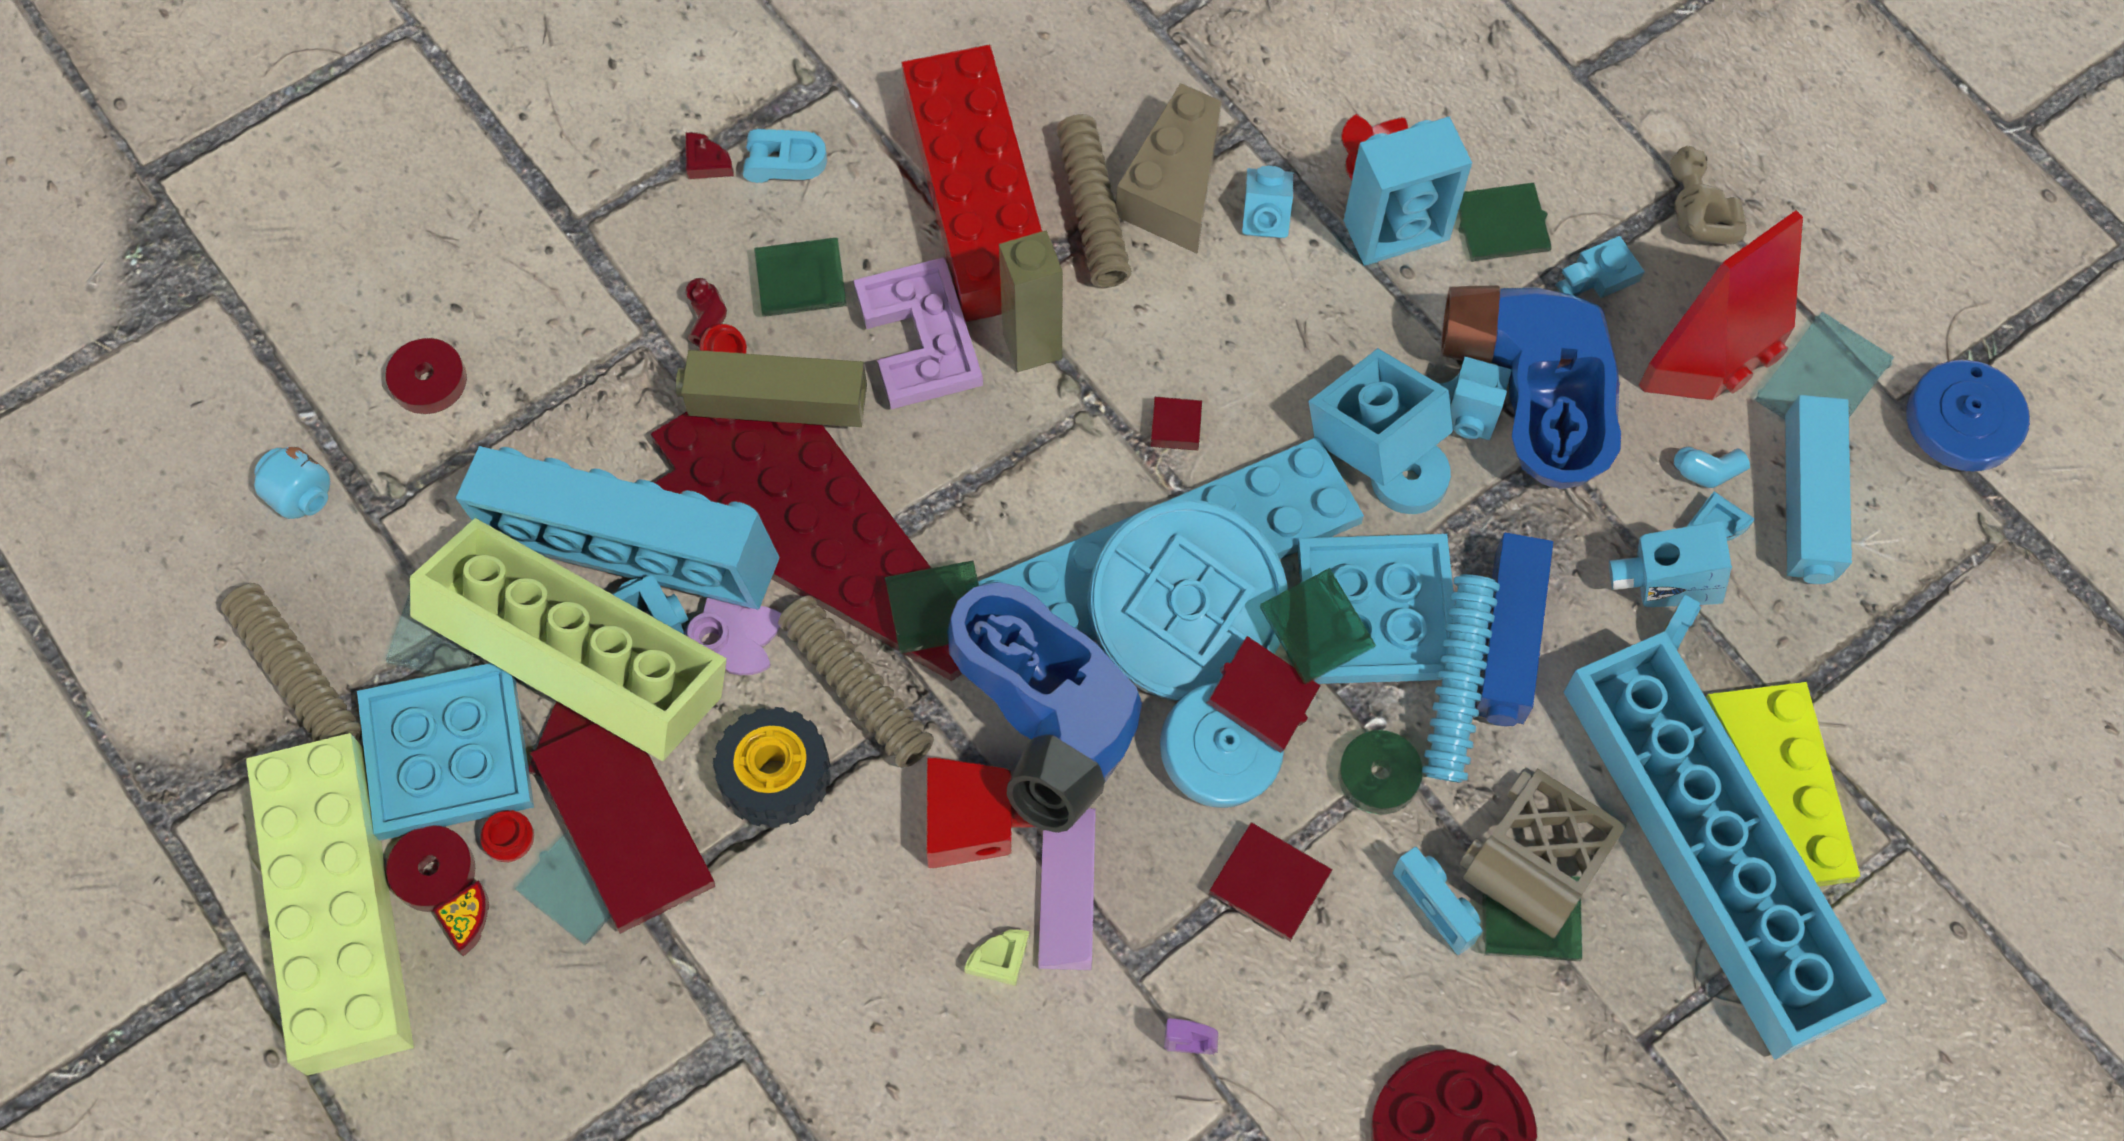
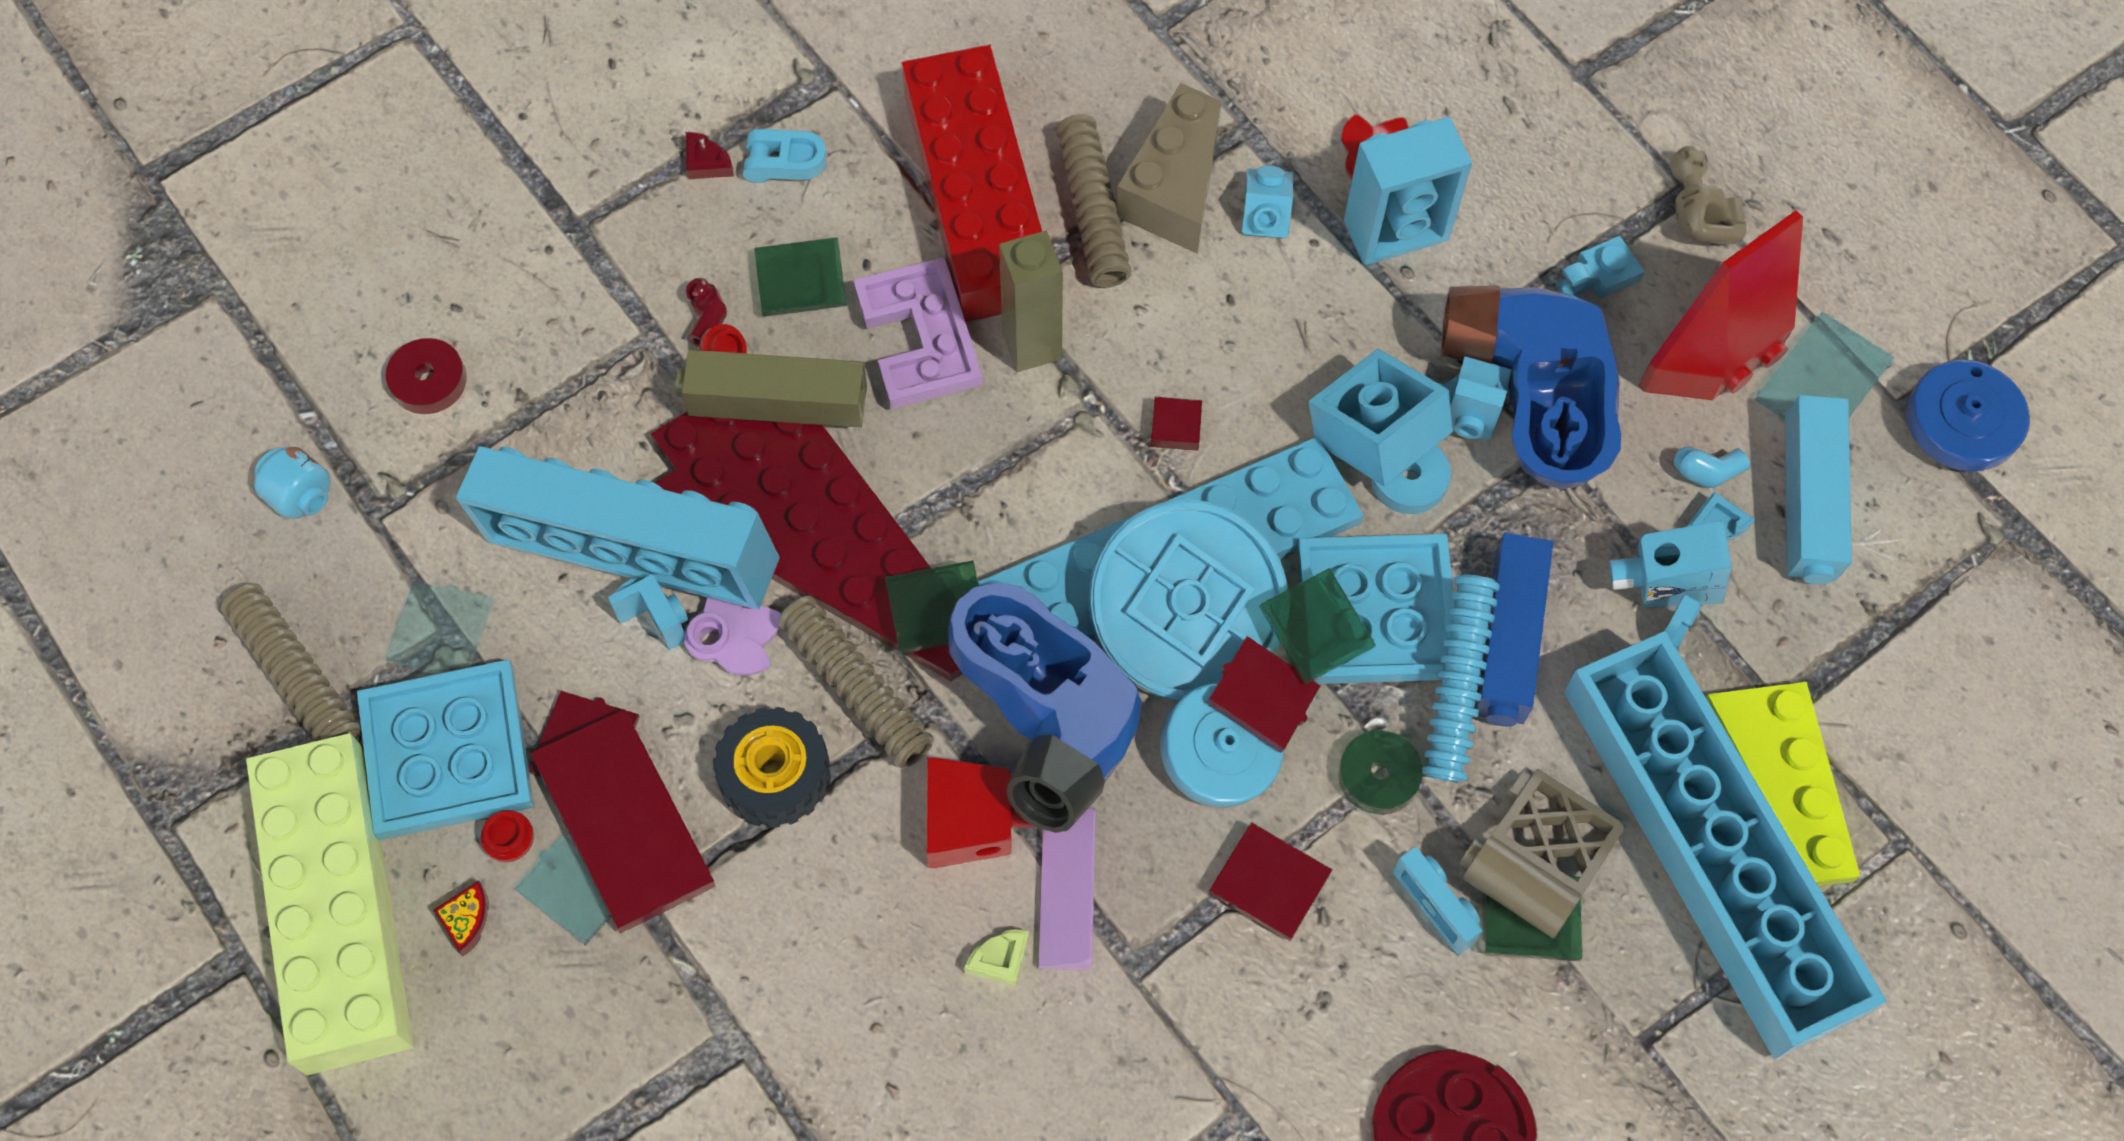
(417, 850): dark red piece -> none
(567, 638): yellowish green brick -> none
(1190, 1037): medium lavender tile -> none
(1503, 222): clear green piece -> none

